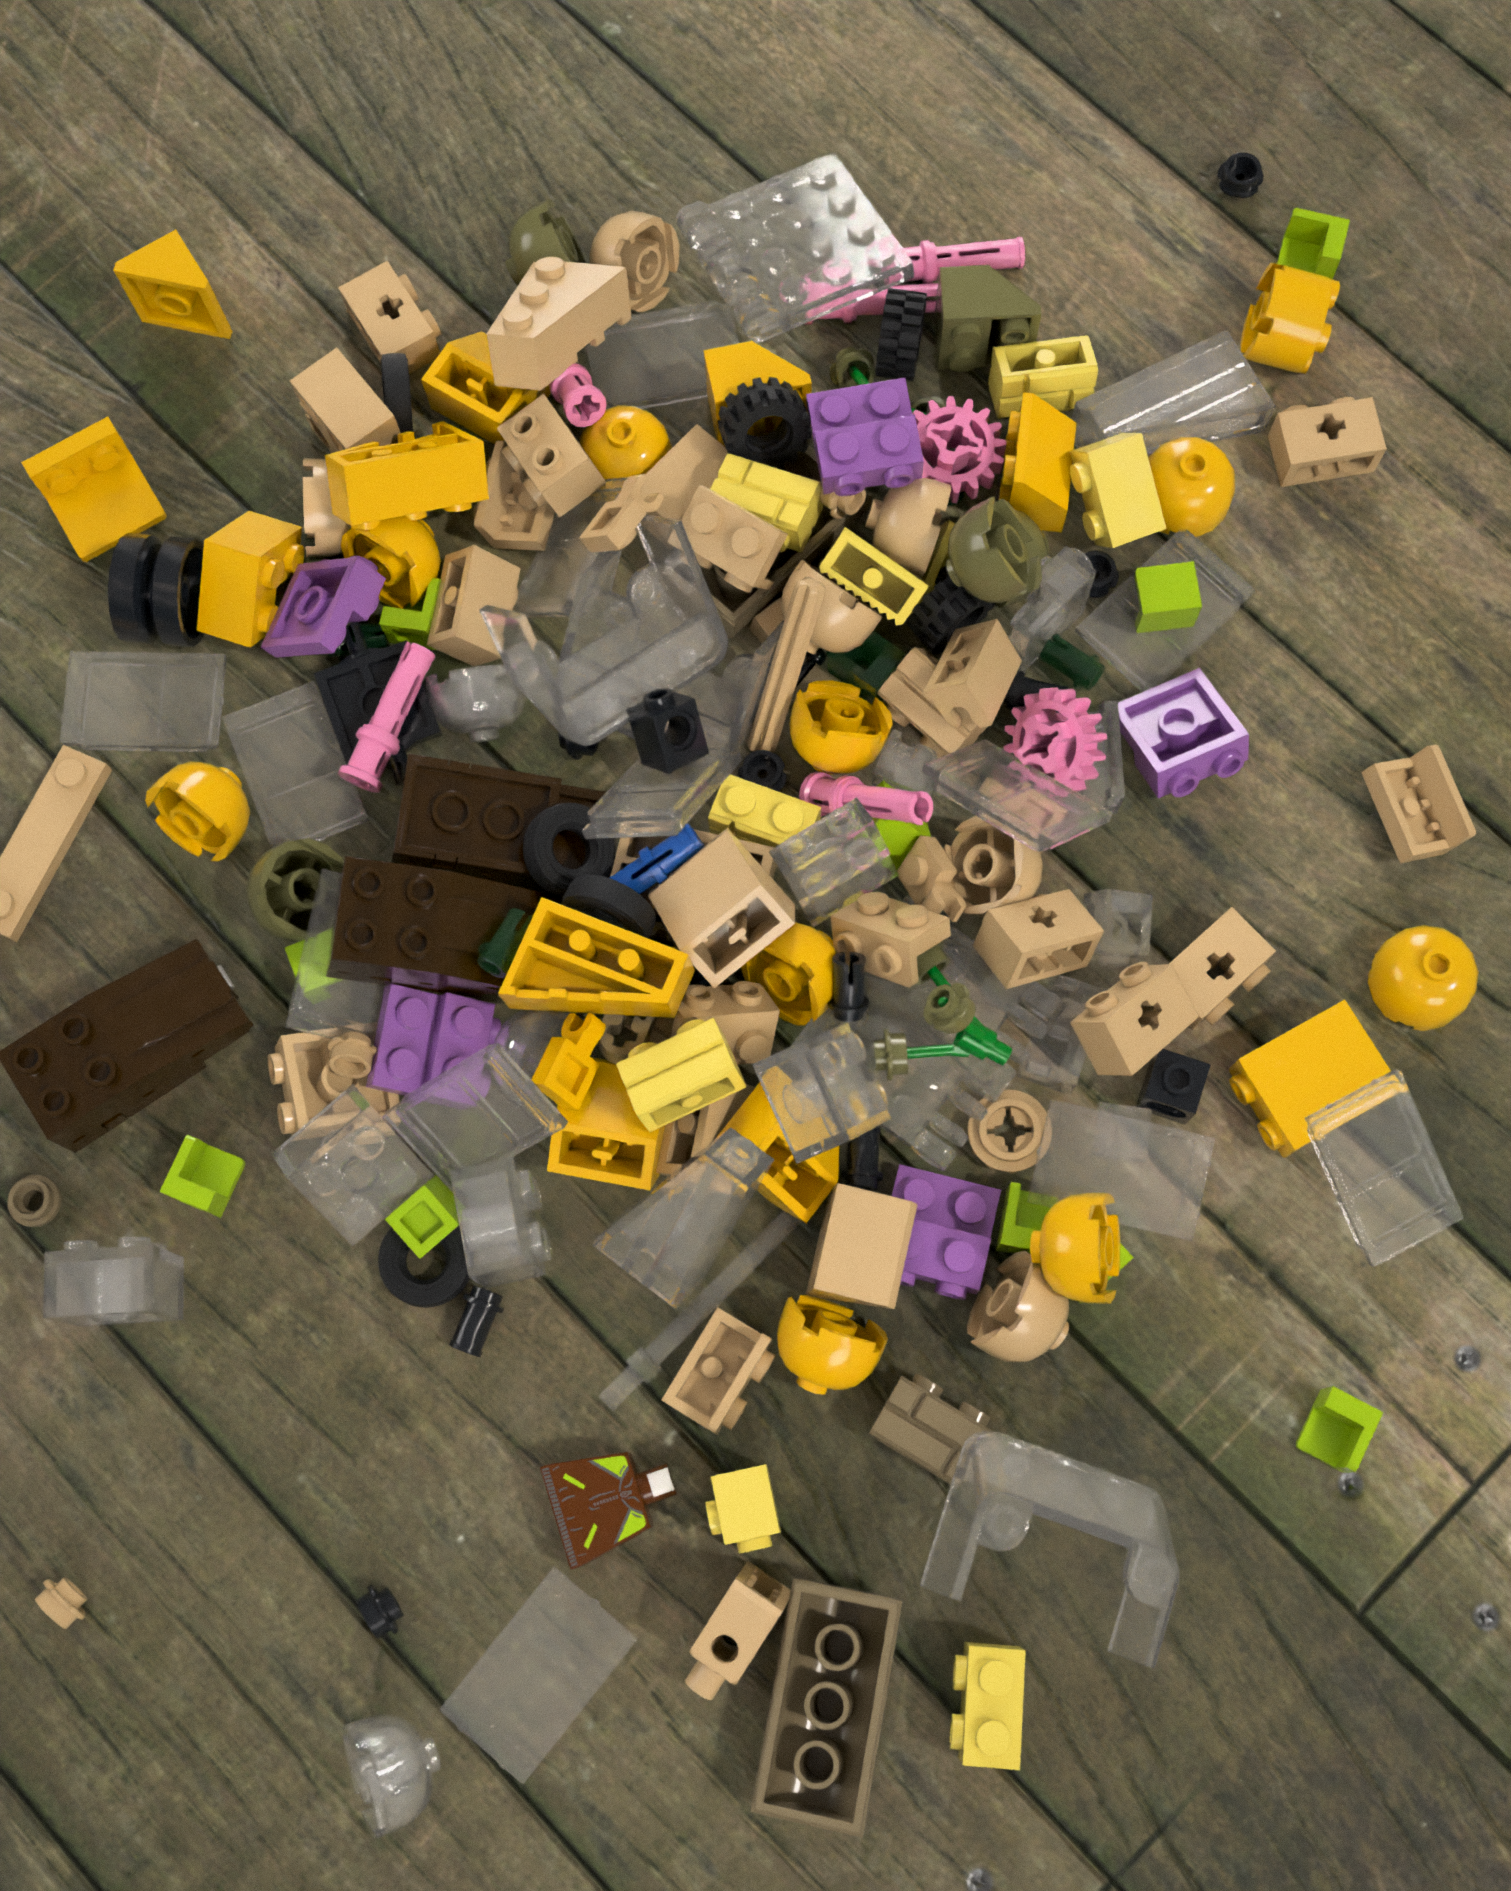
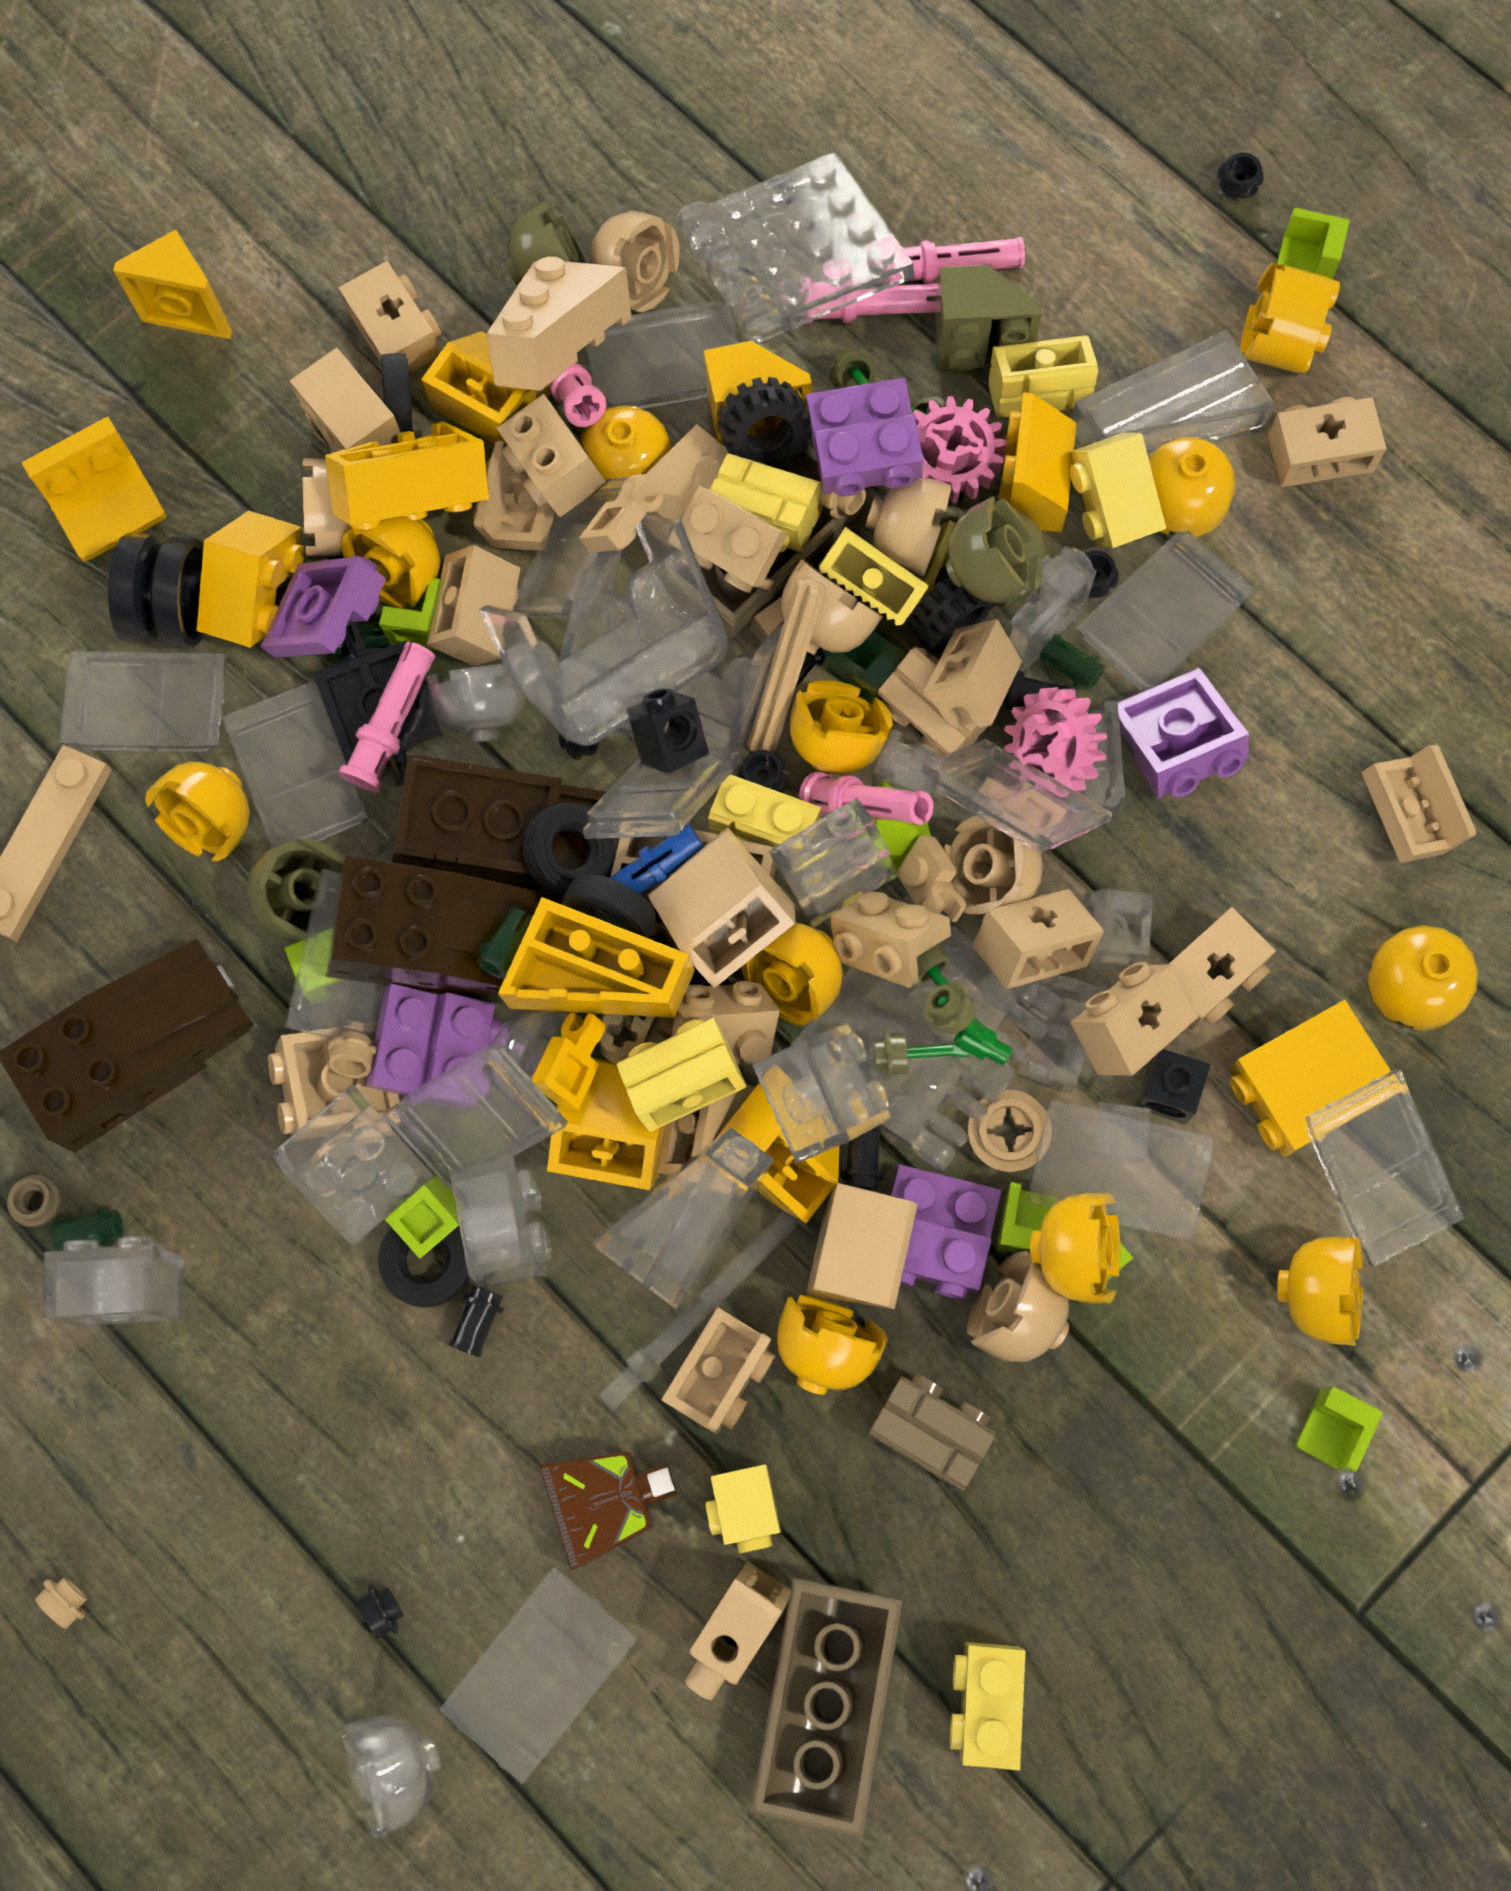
(103, 1227): none -> clear green pin
(203, 1176): lime panel -> none
(848, 988): black pin -> none
(900, 334): black tyre -> none
(1008, 1480): clear windscreen -> none
(1167, 597): lime panel -> none
(1325, 1289): none -> yellow cylinder

